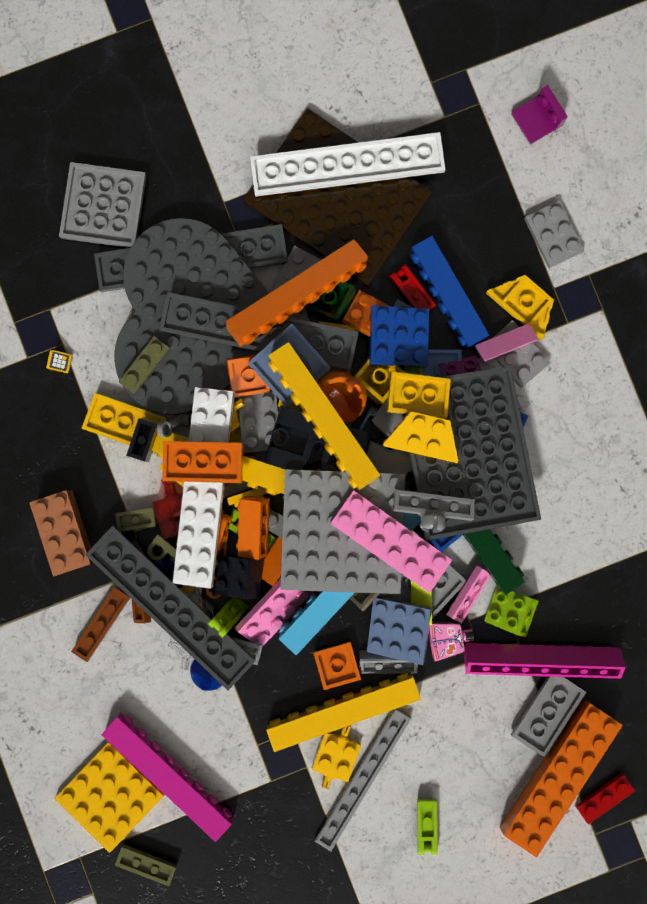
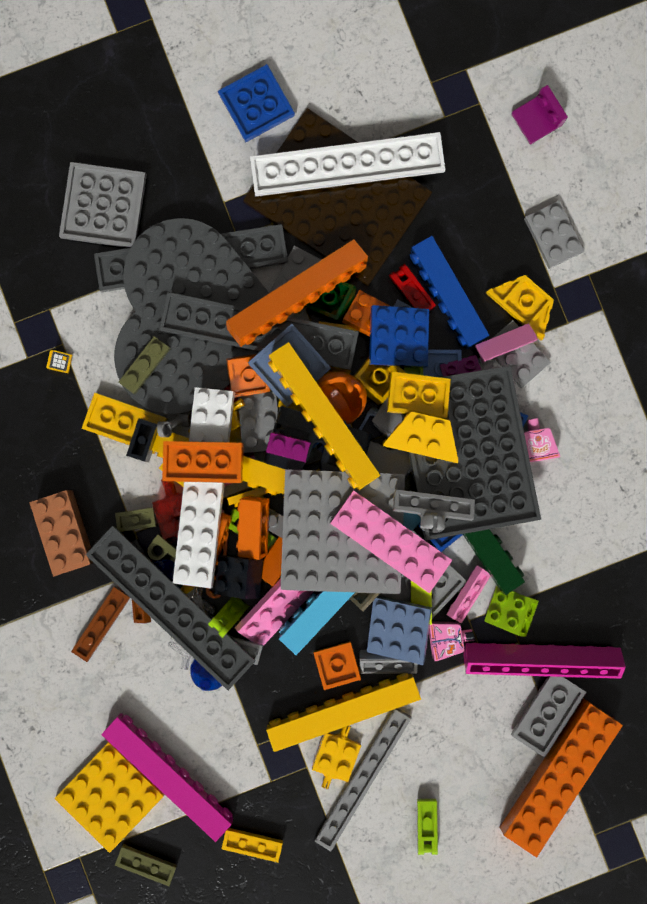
(252, 845): none -> yellow plate
(256, 103): none -> blue plate
(288, 446): none -> magenta brick
(540, 442): none -> bright pink torso
(605, 798): red plate -> none

